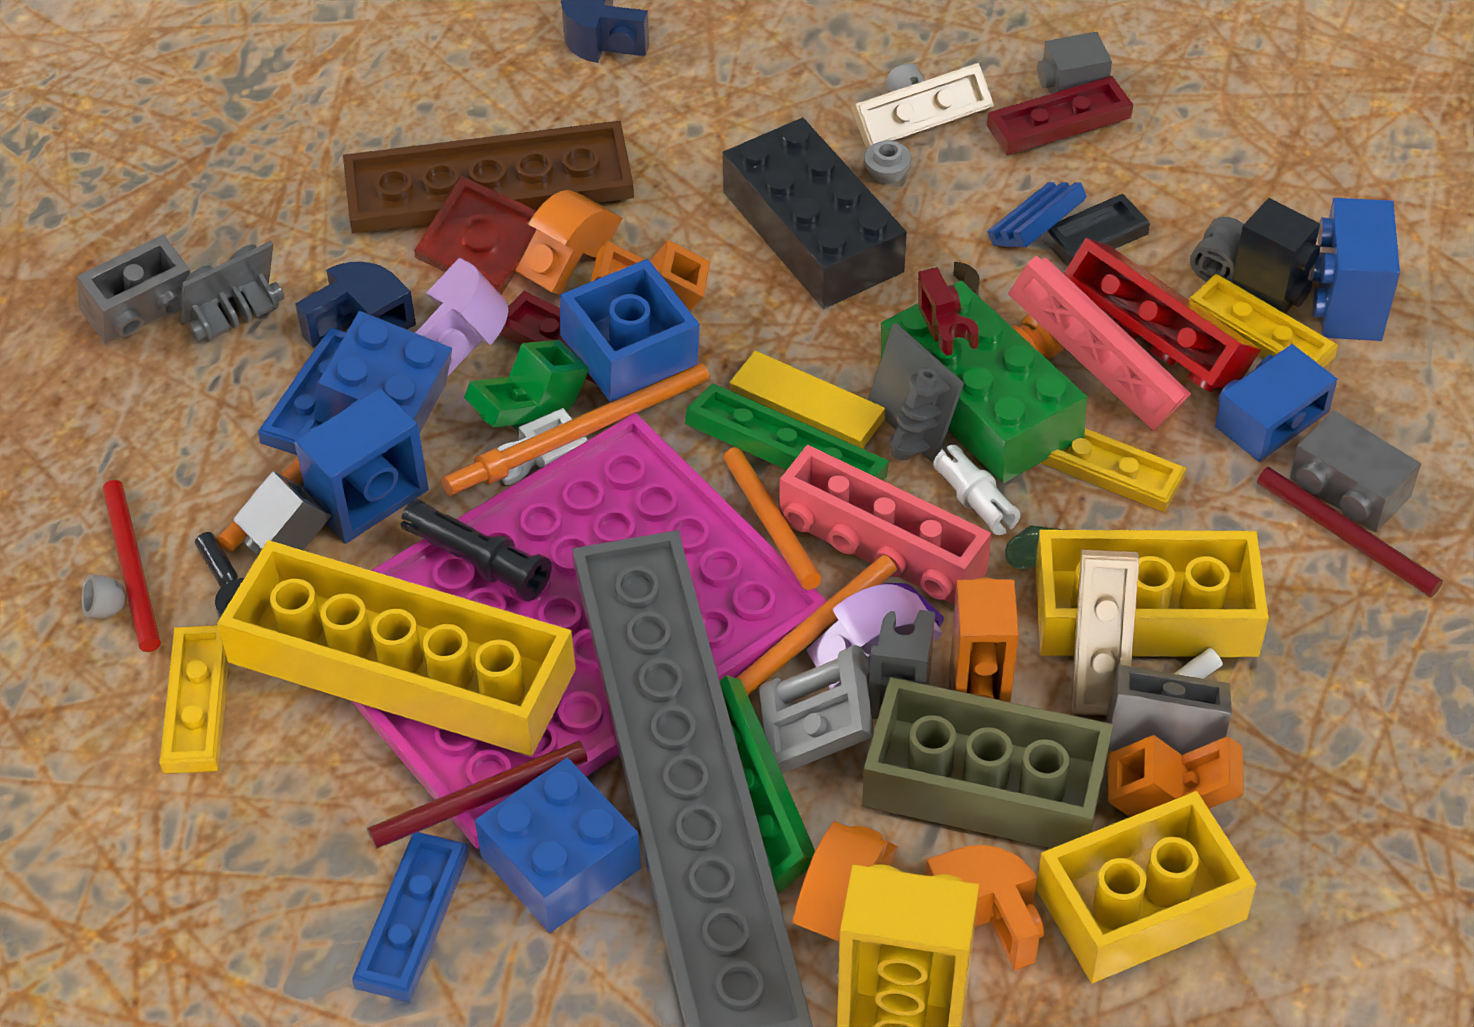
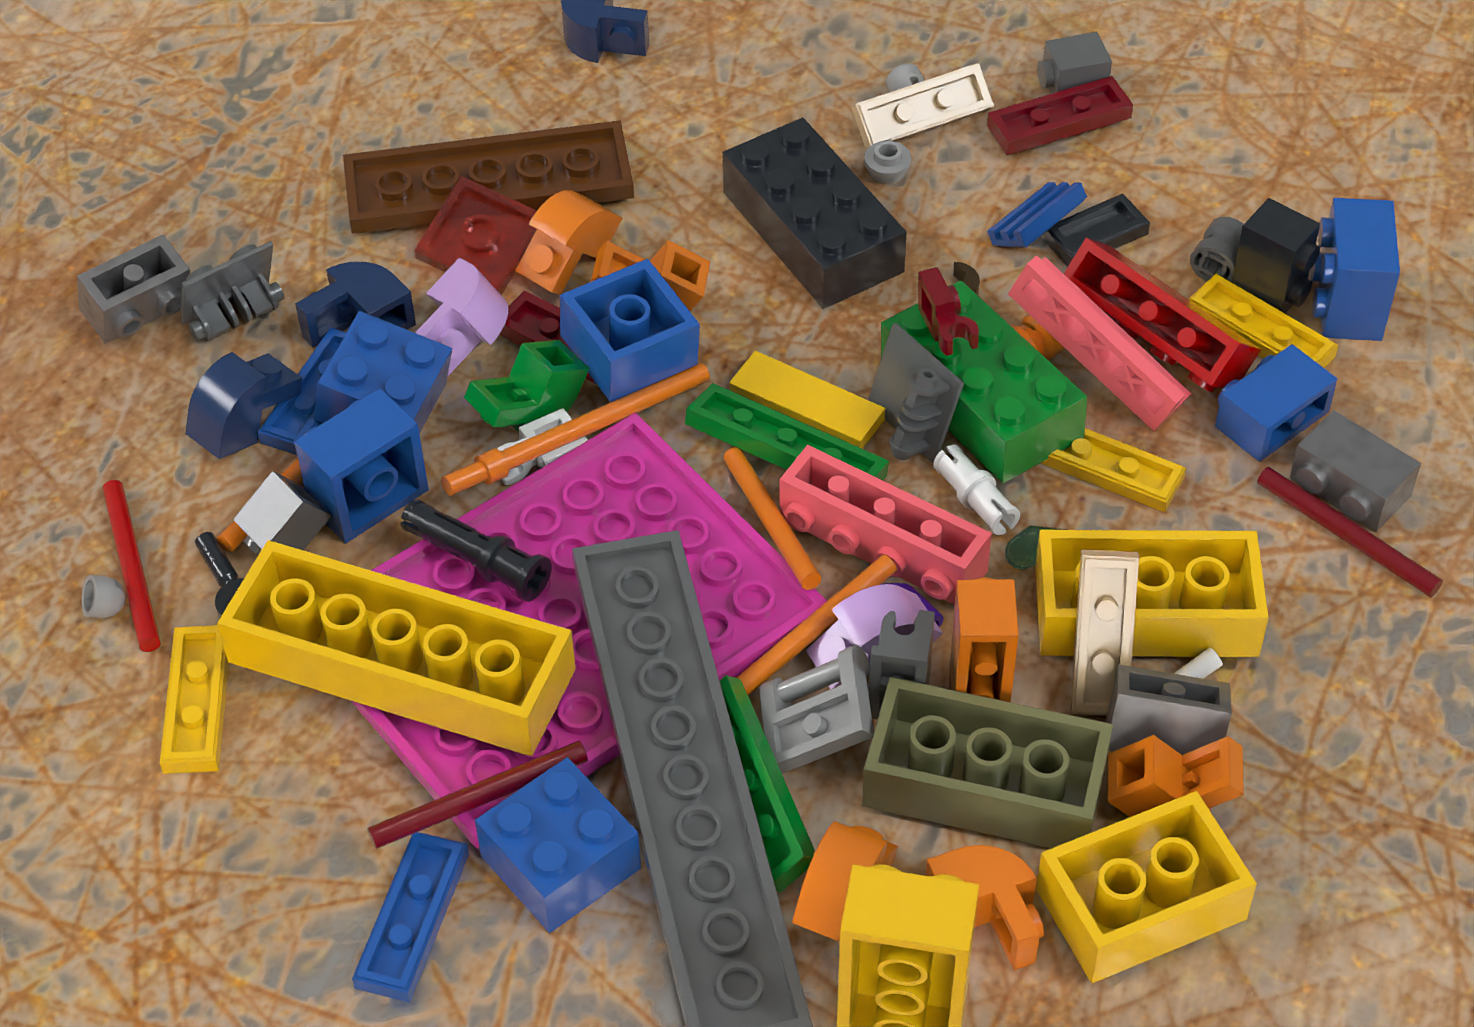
(231, 398): none -> dark blue brick

